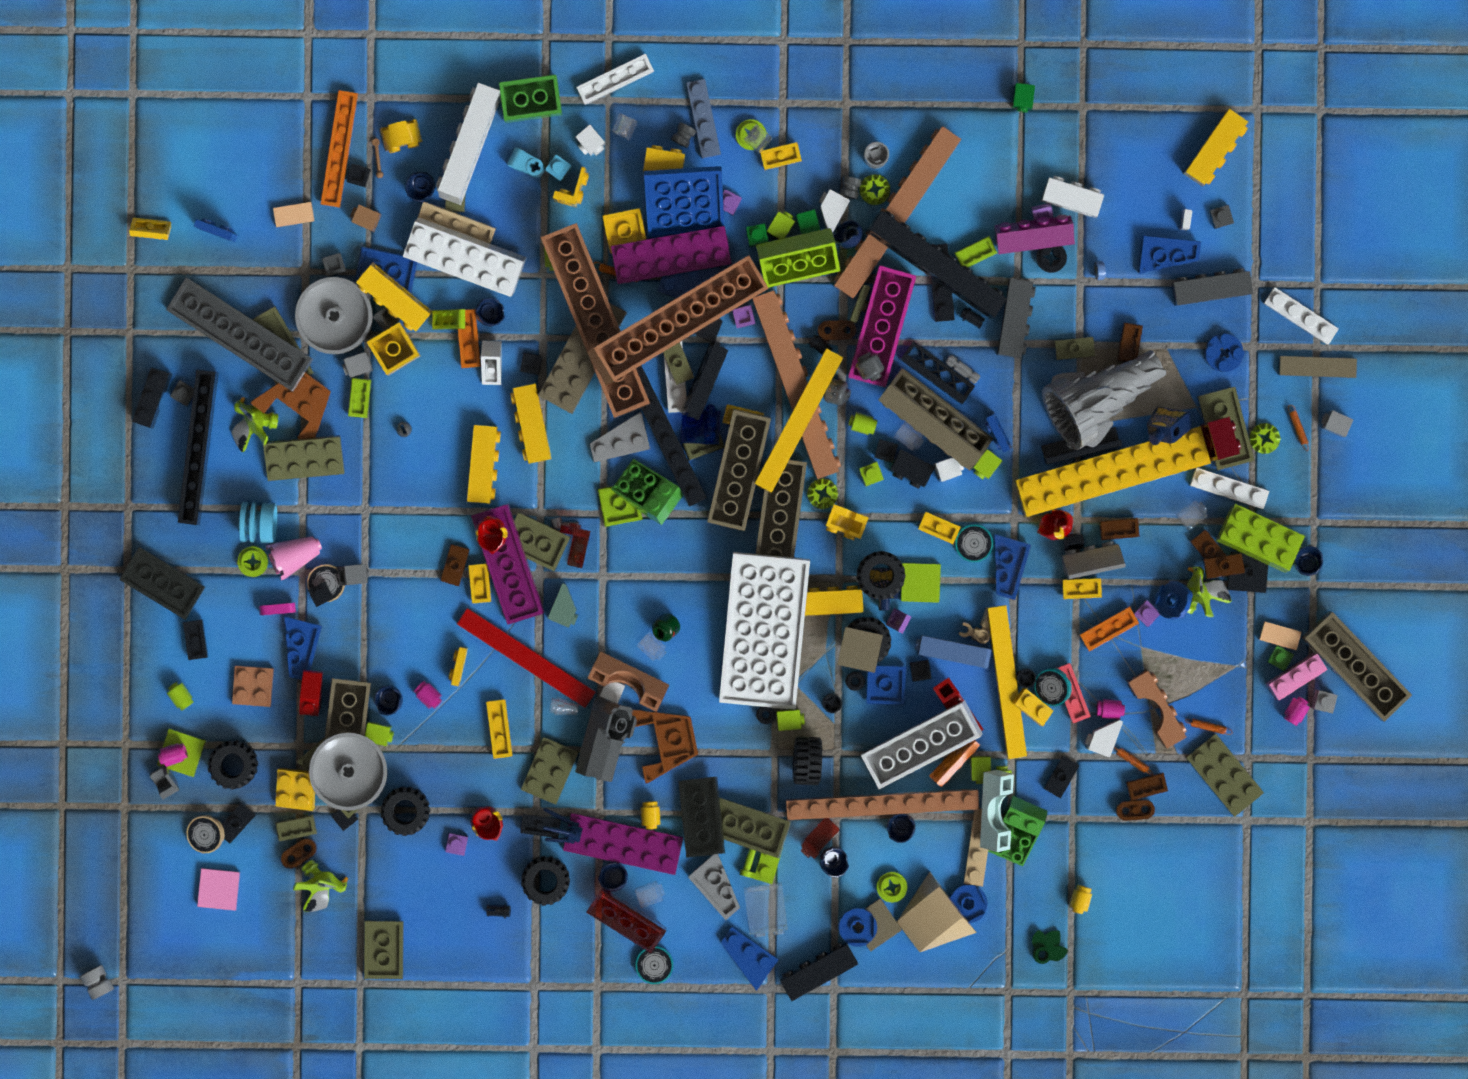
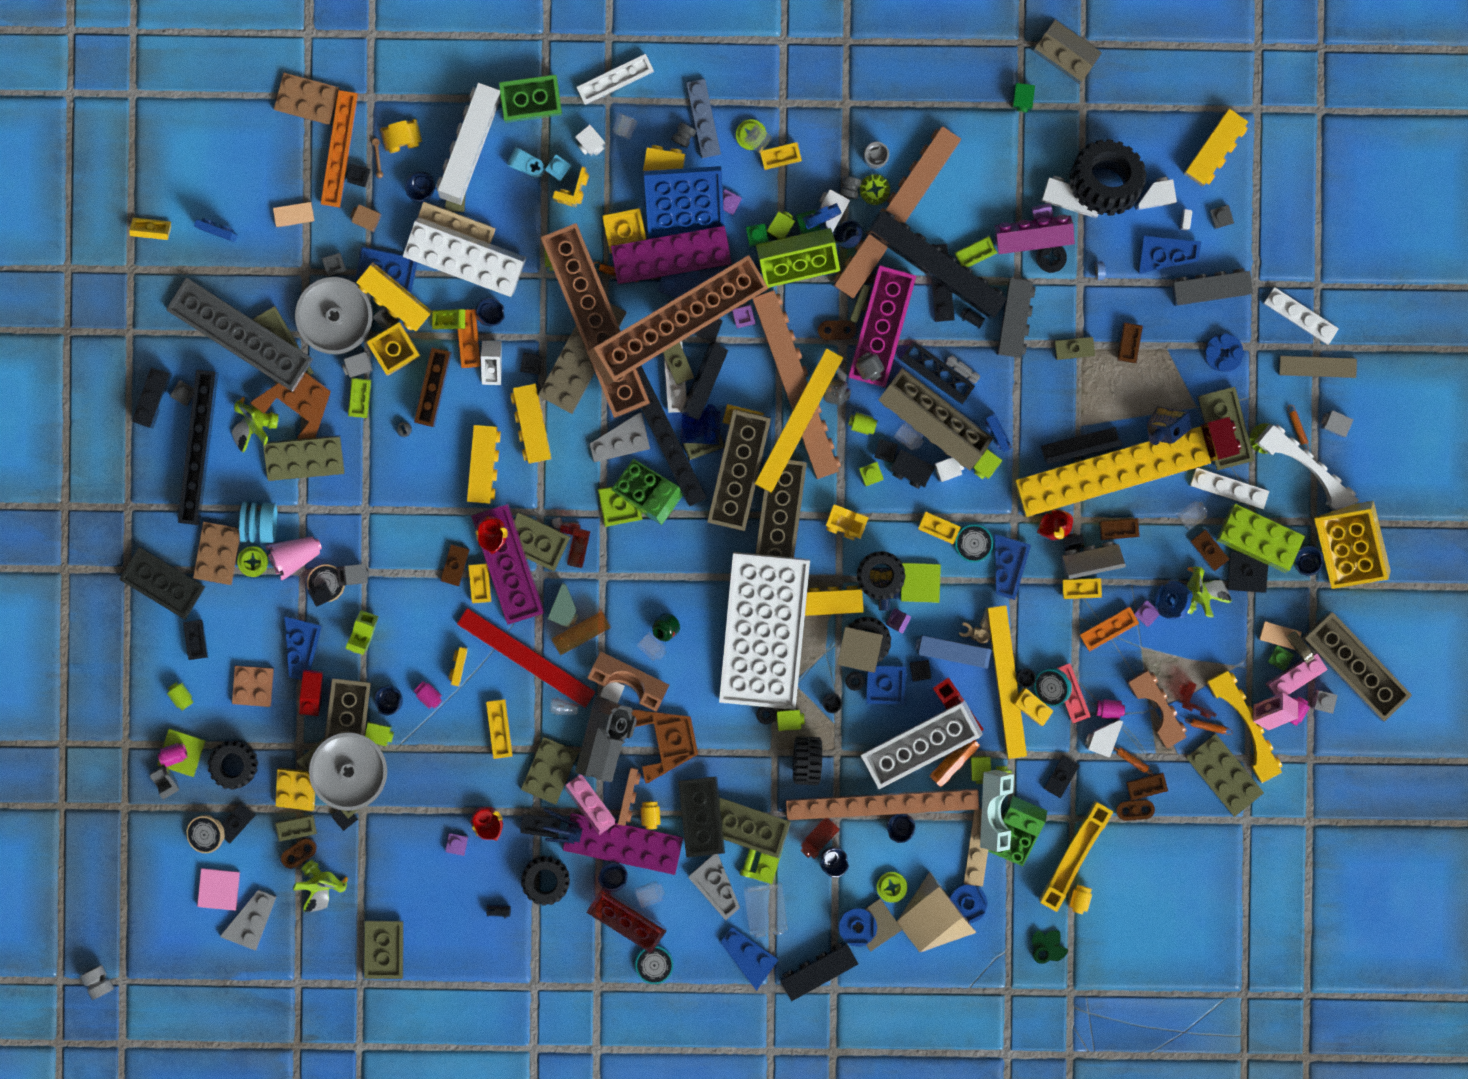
(217, 553): none -> medium nougat plate
(251, 921): none -> light grey wing
(277, 609): dark pink beam -> none
(306, 99): none -> medium nougat plate
(362, 632): none -> lime brick
(393, 822): black tyre -> none
(433, 387): none -> reddish brown brick
(581, 632): none -> clear orange brick
(590, 804): none -> bright pink brick
(629, 797): none -> nougat plate
(818, 344): black pin -> none
(822, 215): none -> blue plate
(831, 490): lime gear -> none
(1067, 52): none -> dark tan slope
(1074, 856): none -> yellow arch
(1084, 404): light grey cone -> none
(1102, 197): none -> black tyre
(1158, 194): none -> white slope
(1186, 693): none -> clear red bracket
(1223, 566): reddish brown plate -> none
(1264, 764): none -> yellow arch
(1274, 440): none -> white arch
(1275, 711): none -> bright pink brick
(1300, 647): none -> dark tan beam
(1353, 545): none -> yellow slope

